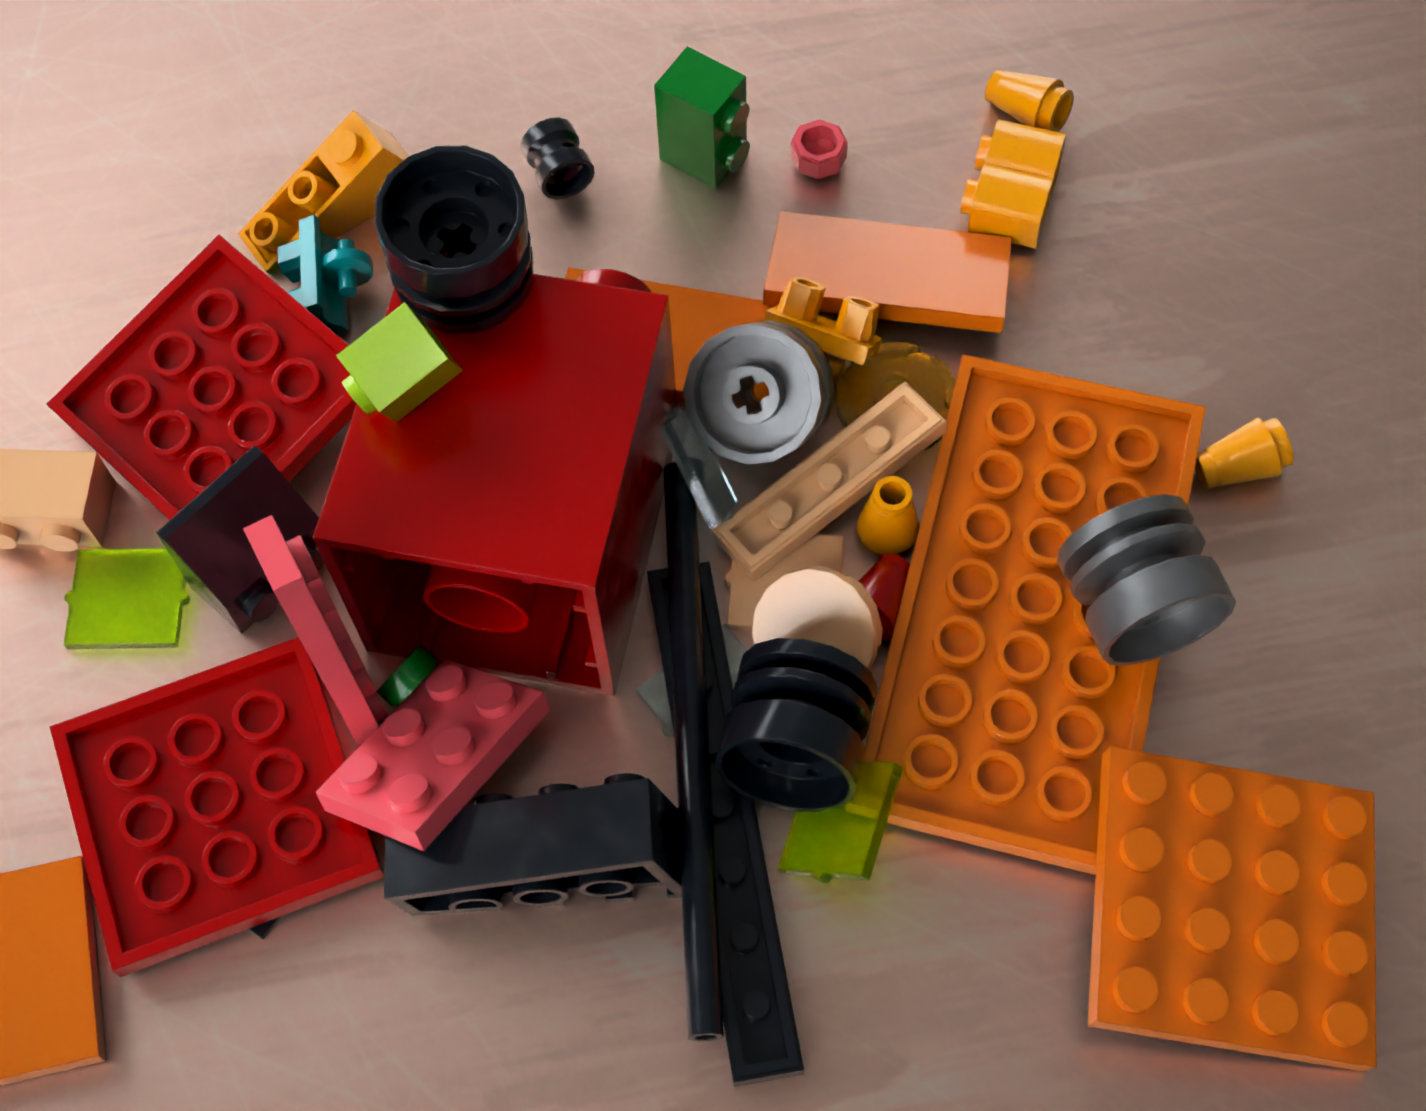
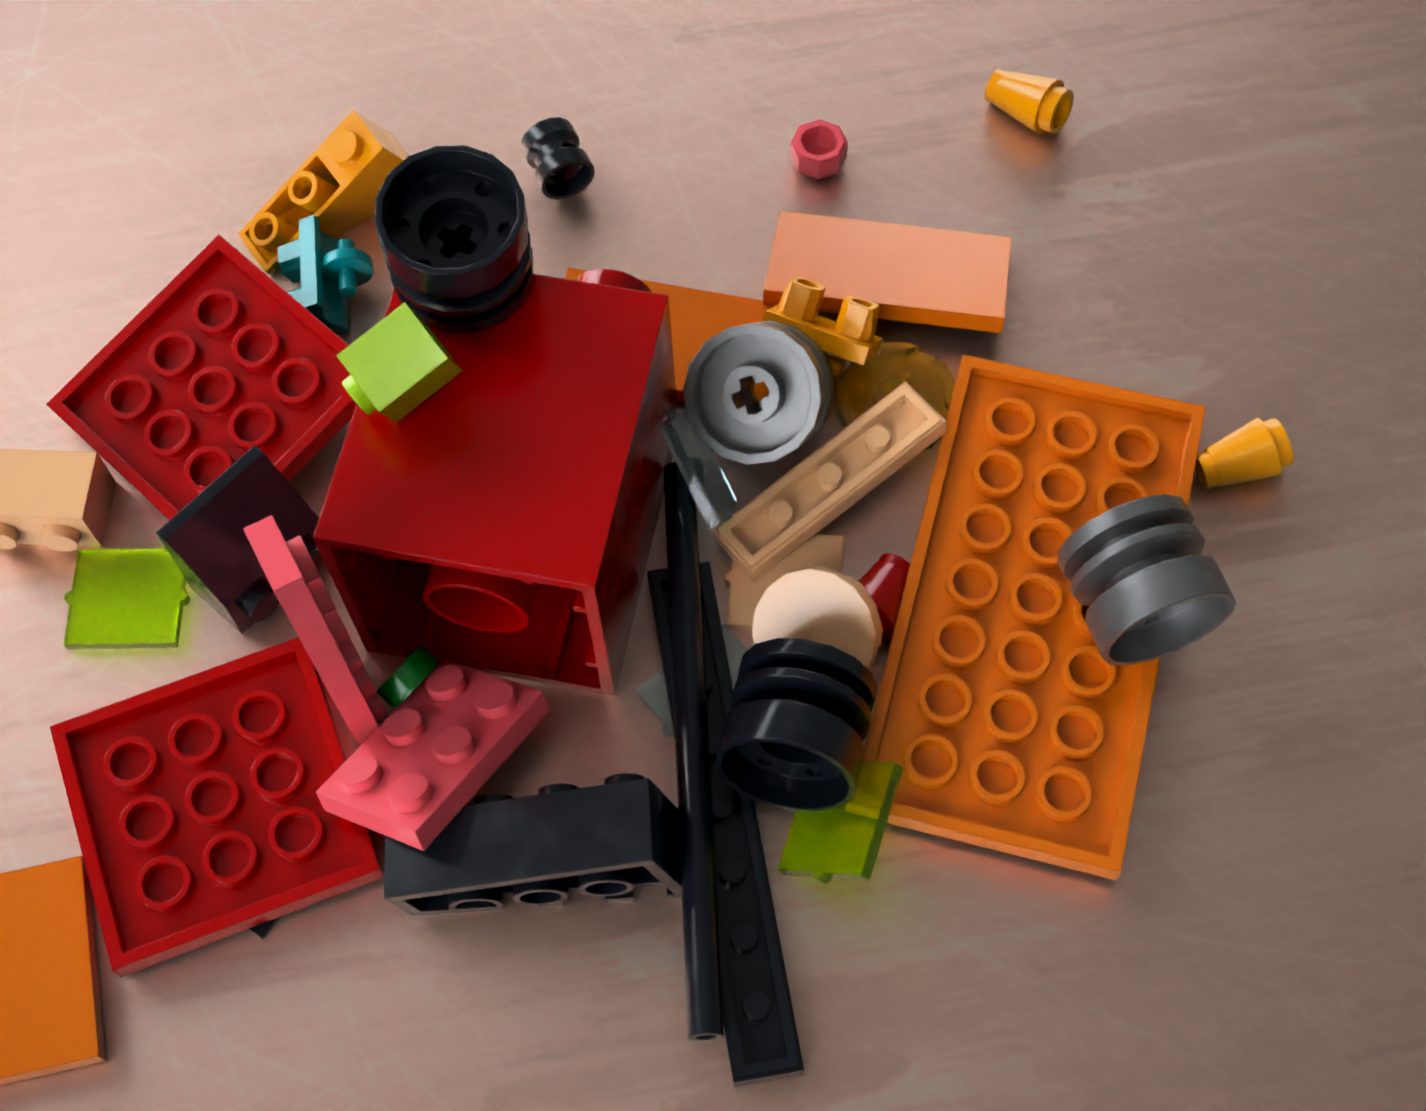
(702, 117): green brick -> none
(889, 517): light orange cone -> none
(1014, 182): light orange brick -> none
(1235, 910): orange plate -> none

